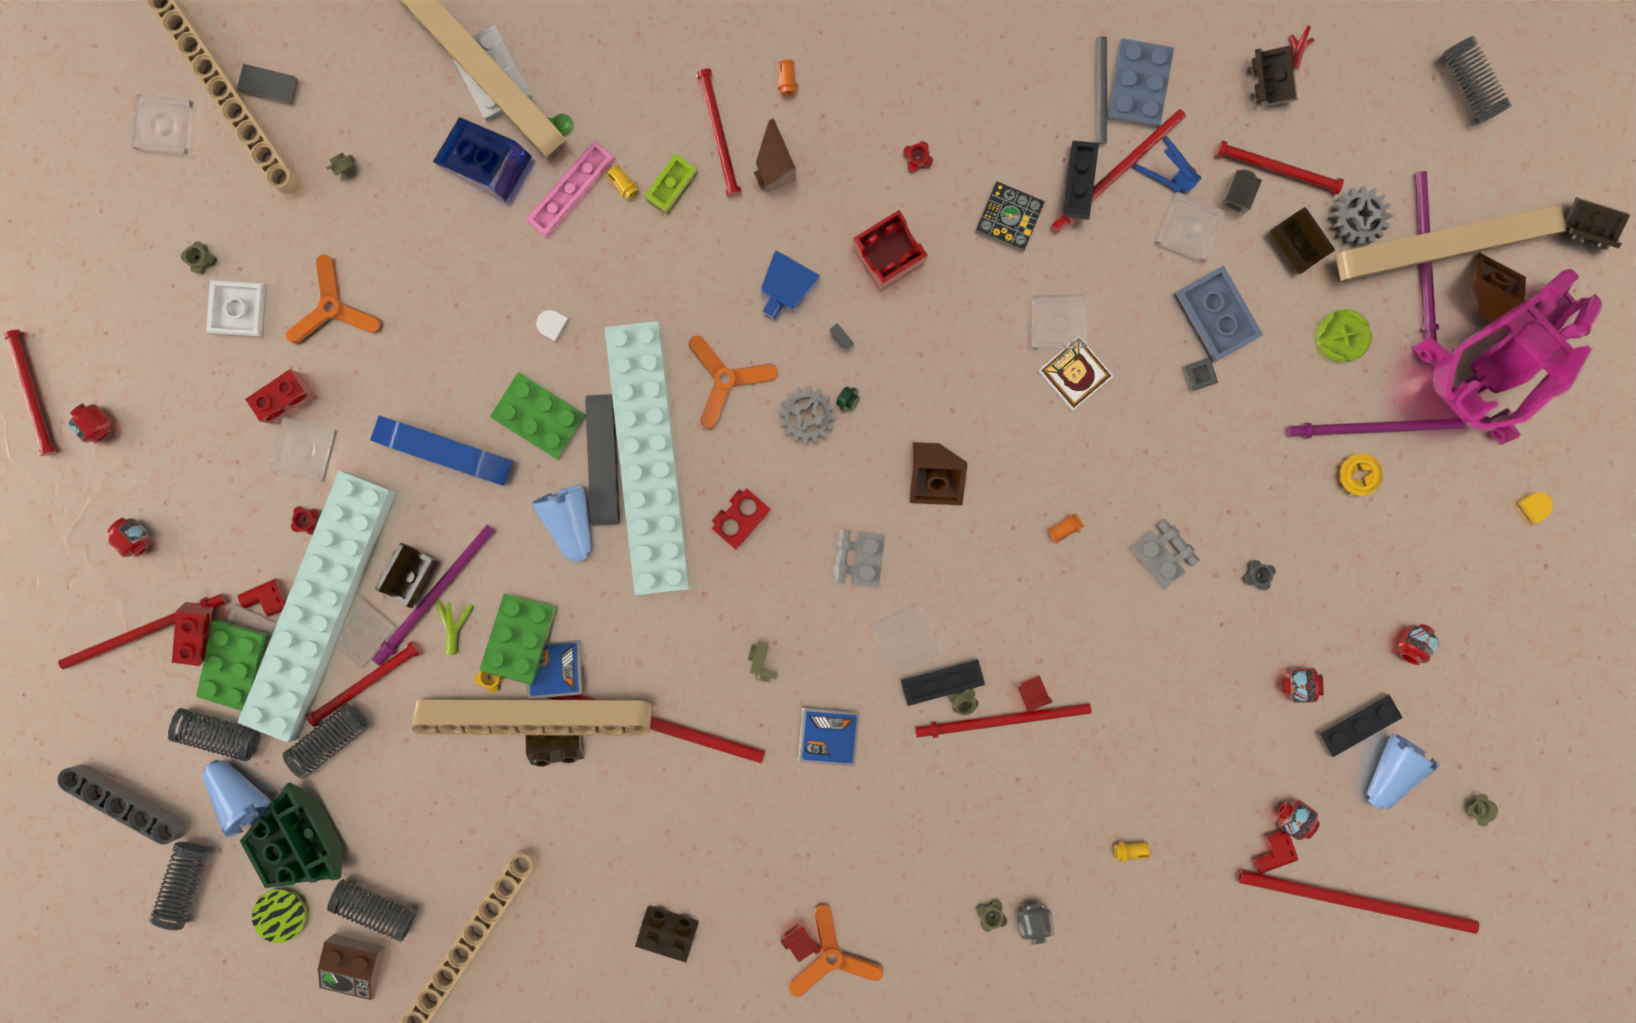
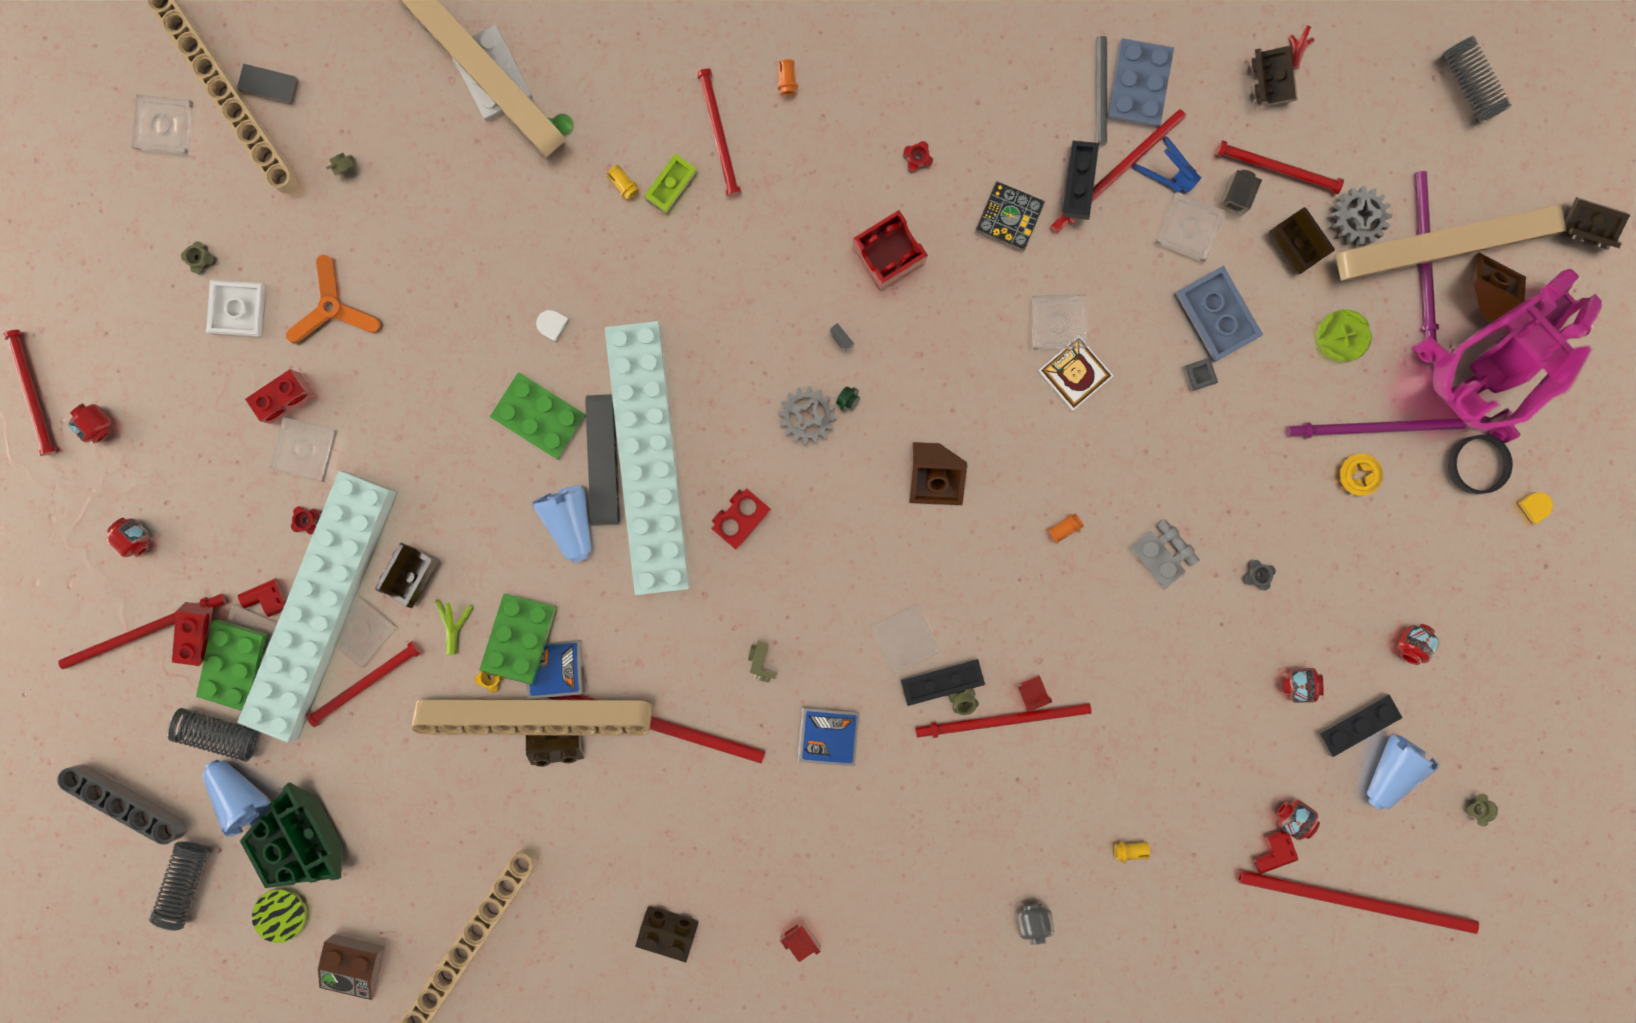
(350, 719): dark grey piece -> none
(373, 907): dark grey piece -> none
(388, 647): magenta bar -> none
(441, 450): blue piece -> none
(483, 158): clear blue slope -> none
(570, 189): bright pink tile -> none
(720, 390): orange piece -> none
(773, 160): reddish brown slope -> none
(786, 284): blue torso -> none
(830, 946): orange piece -> none
(867, 558): light grey plate -> none
(998, 920): olive plate -> none
(1507, 464): none -> black tyre

